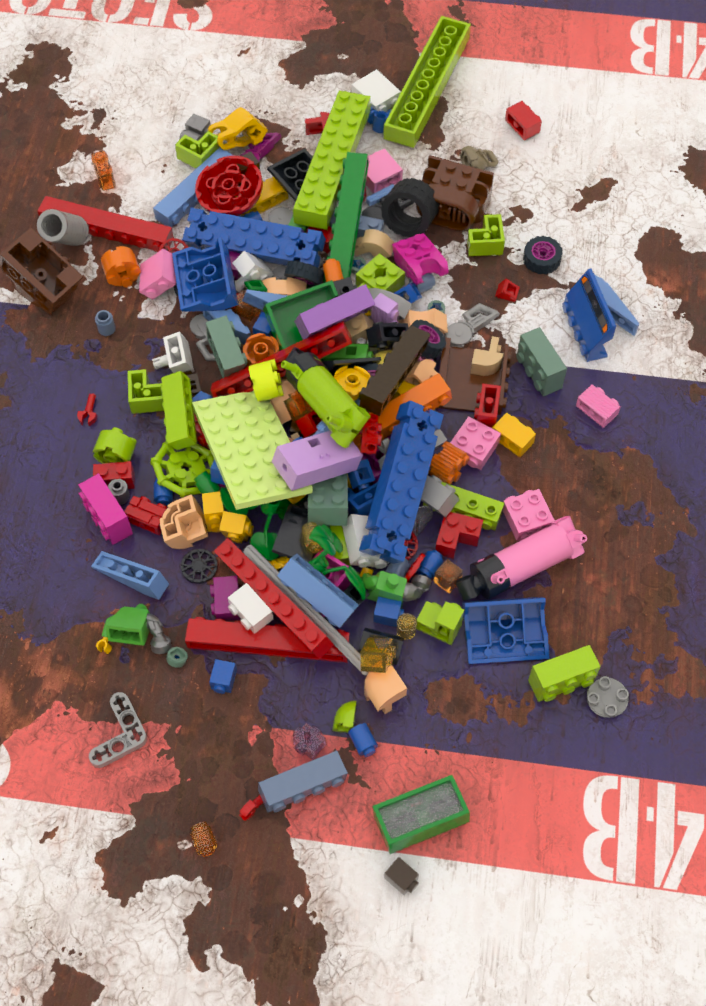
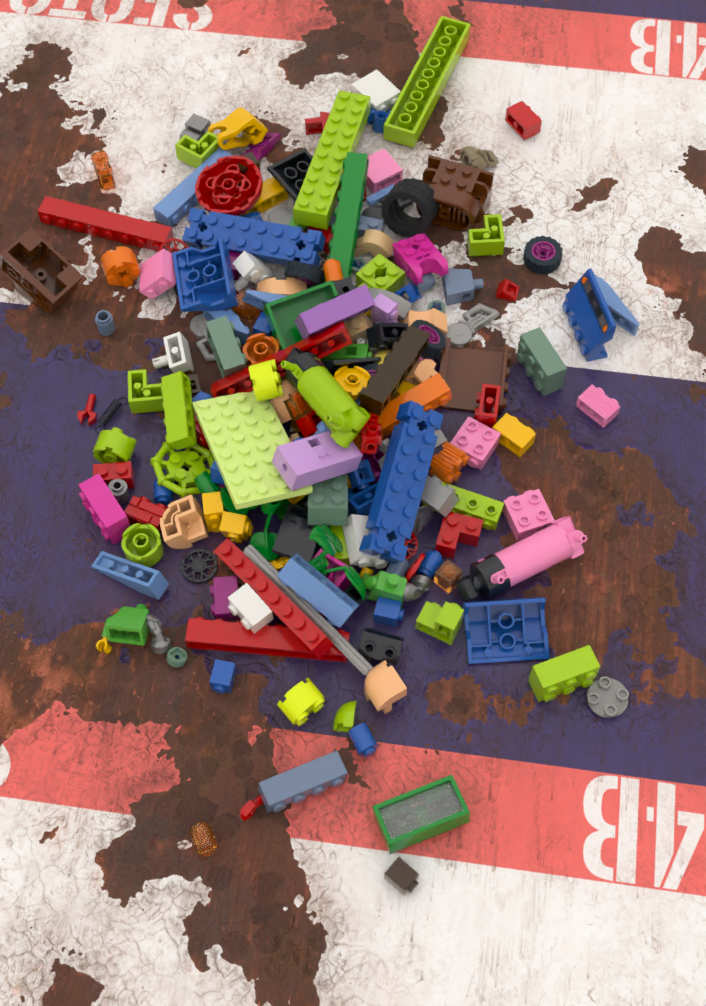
(62, 227): light grey piece -> none
(118, 406): none -> black piece
(126, 738): light grey beam -> none
(142, 544): none -> lime brick
(256, 285): green slope -> none
(301, 702): none -> neon yellow brick
(308, 741): clear purple brick -> none
(310, 545): clear yellow brick -> none
(377, 654): clear yellow brick -> none
(406, 626): clear yellow brick -> none
(460, 286): none -> sand blue torso
(487, 362): tan brick -> none

